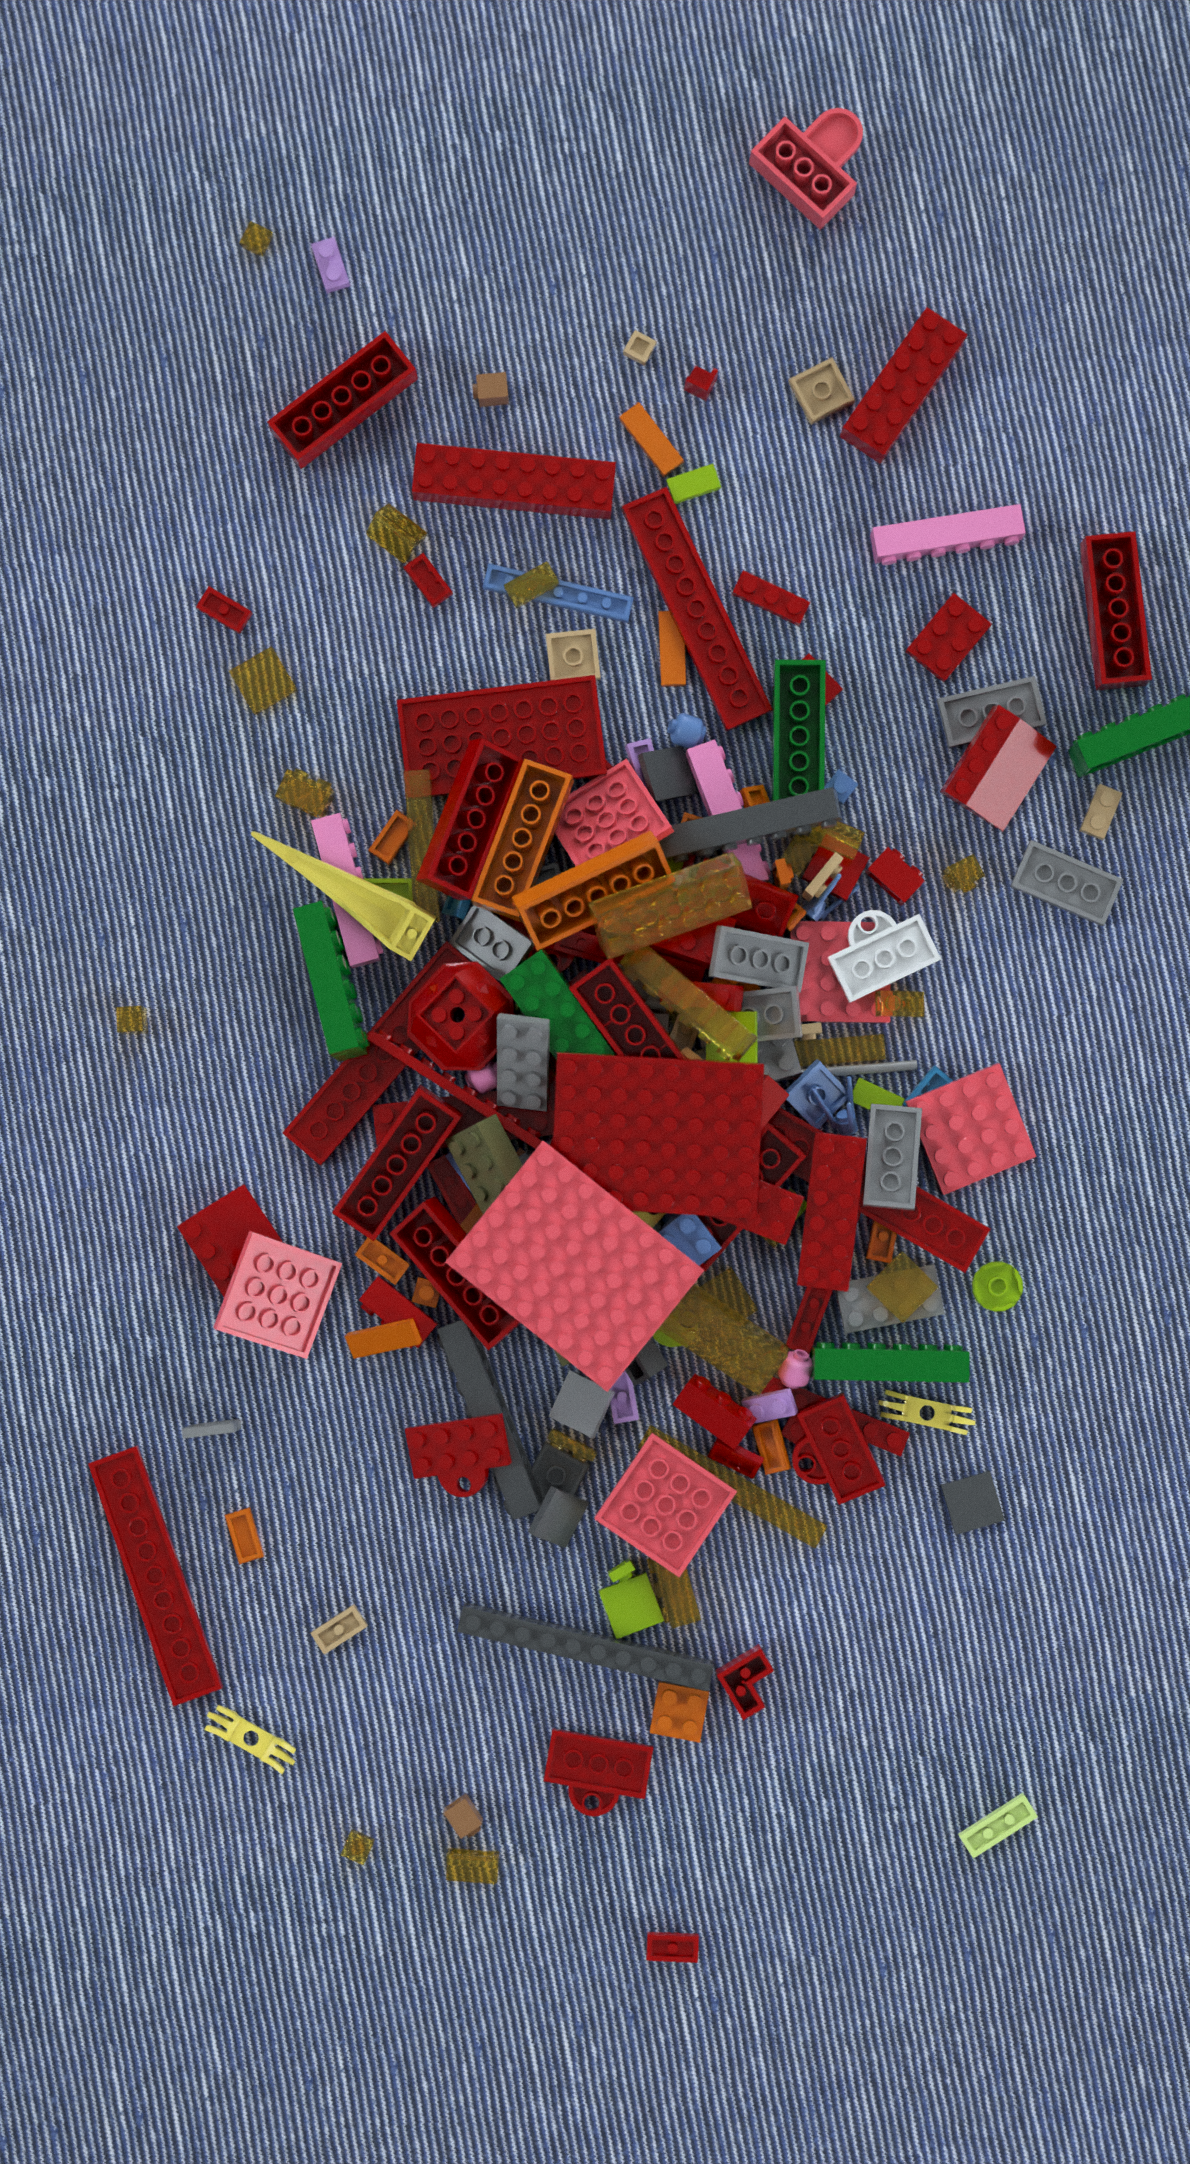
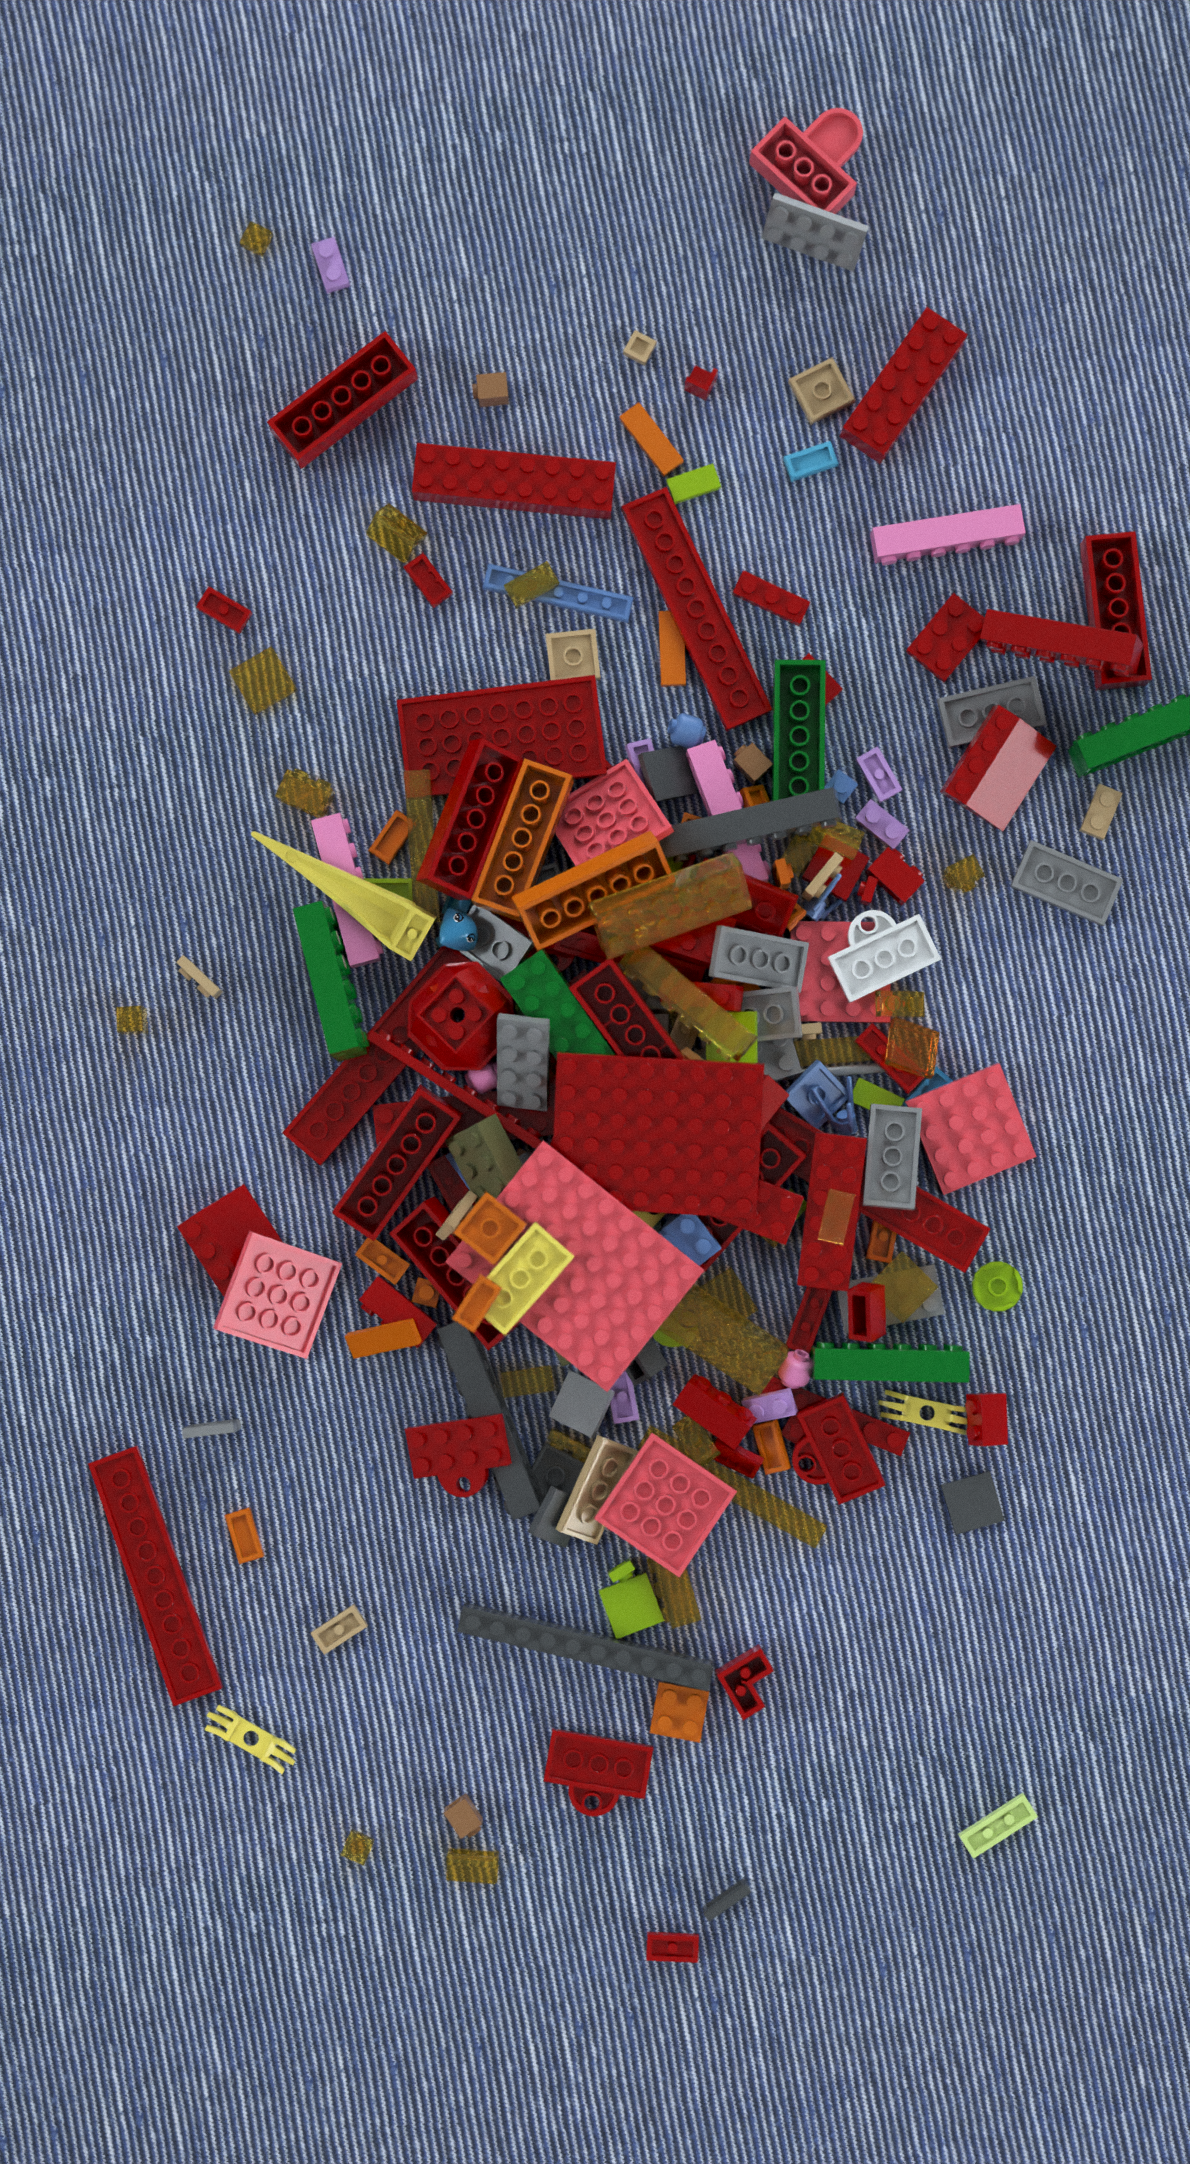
(205, 985): none -> tan plate
(454, 1219): none -> tan plate
(457, 931): none -> dark azure piece
(477, 1303): none -> orange tile
(490, 1228): none -> orange plate
(525, 1275): none -> light yellow plate
(527, 1381): none -> clear yellow tile
(595, 1483): none -> tan tile
(696, 1441): none -> clear yellow plate
(726, 1899): none -> dark grey tile
(751, 763): none -> medium nougat brick
(810, 461): none -> medium azure tile
(814, 232): none -> light grey plate
(836, 1216): none -> tile
(866, 890): none -> red plate
(866, 1312): none -> red piece
(874, 1044): none -> red tile
(878, 774): none -> lavender plate
(881, 824): none -> lavender plate
(912, 1047): none -> clear orange tile
(986, 1419): none -> red brick
(1061, 642): none -> red brick

